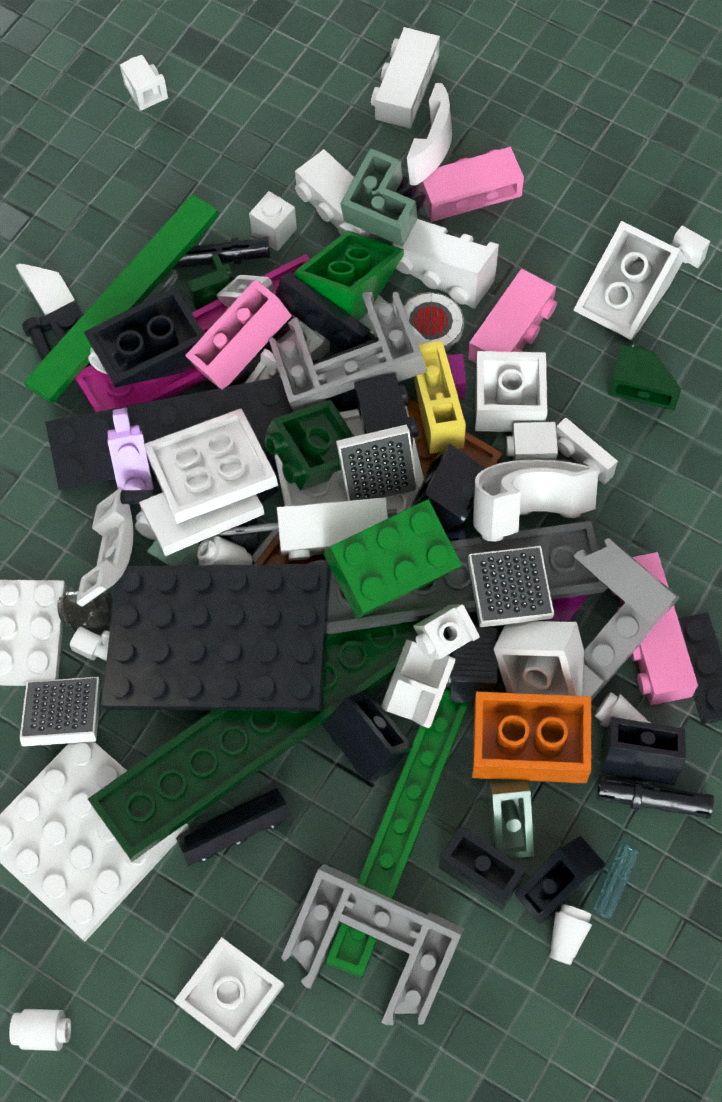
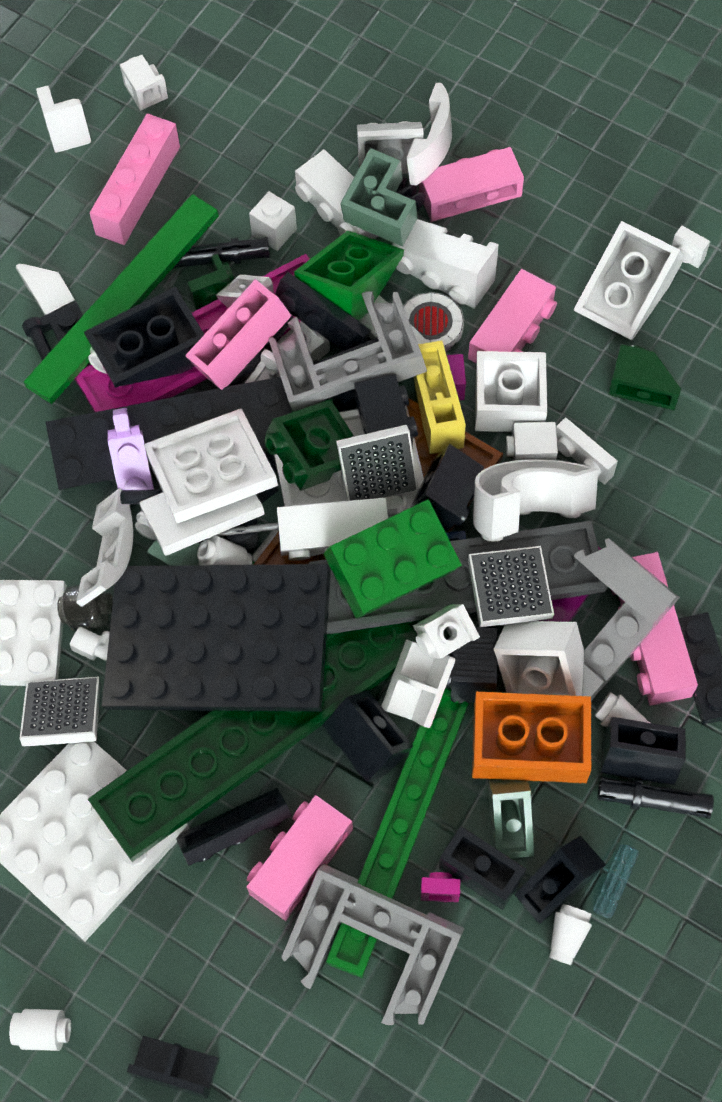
(64, 121): none -> white panel
(135, 179): none -> bright pink brick
(174, 1067): none -> black panel
(229, 993): white plate -> none
(297, 856): none -> bright pink brick
(388, 138): none -> white slope
(405, 77): white brick -> none
(440, 888): none -> dark pink plate

